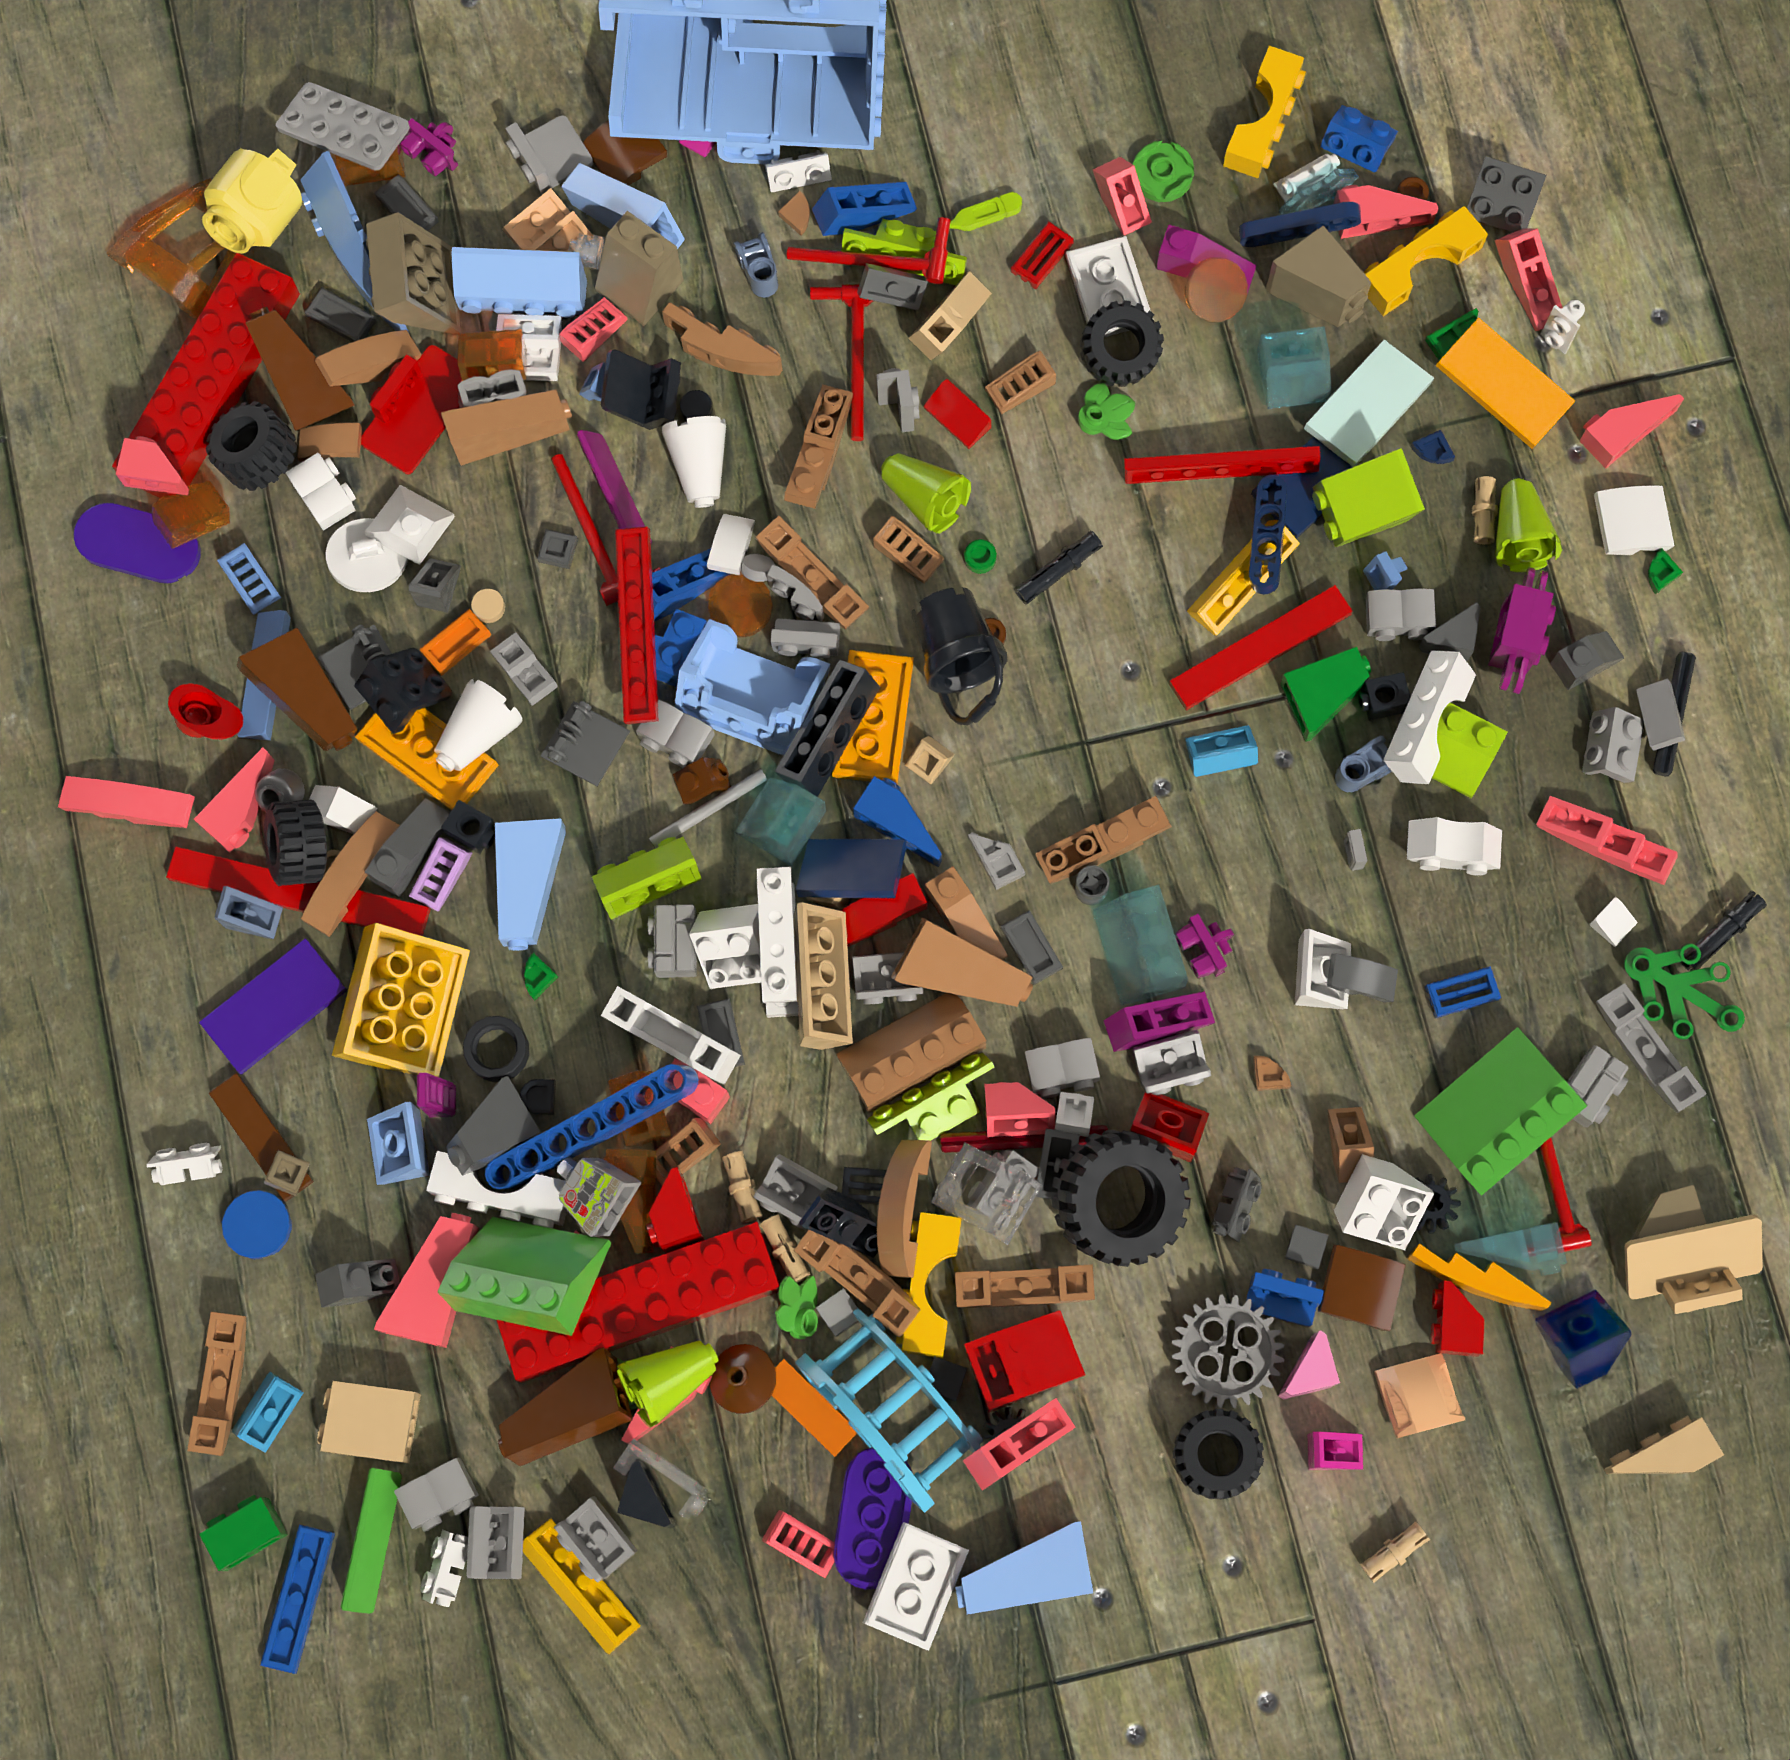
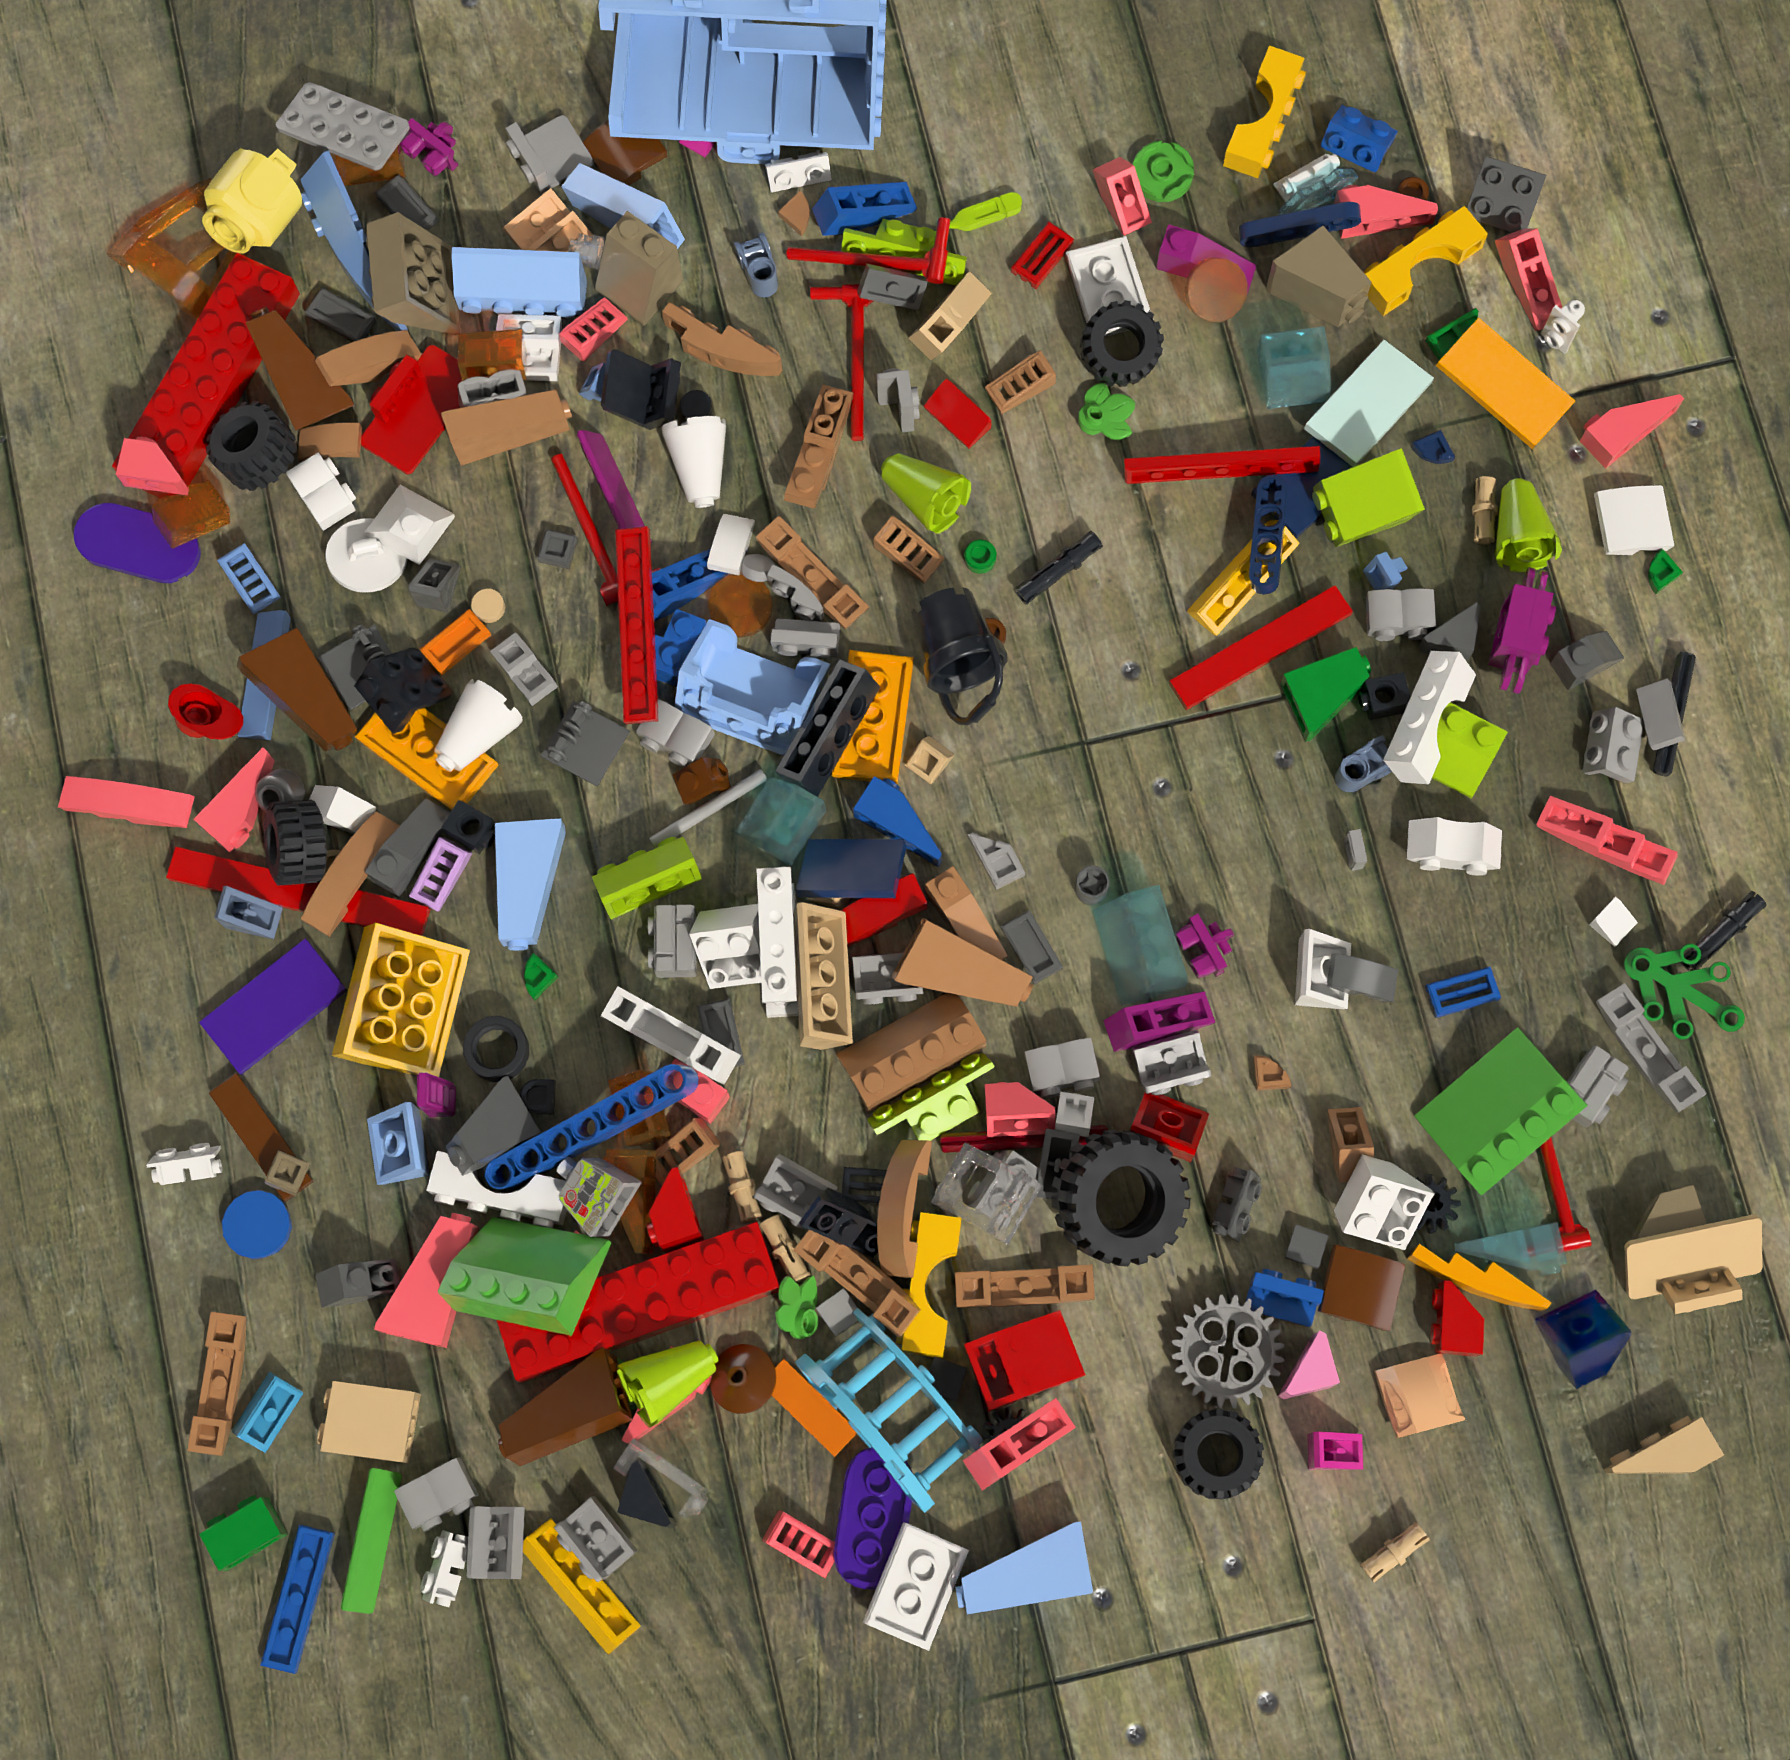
(1103, 842): medium nougat slope -> none
(1222, 751): dark azure slope -> none

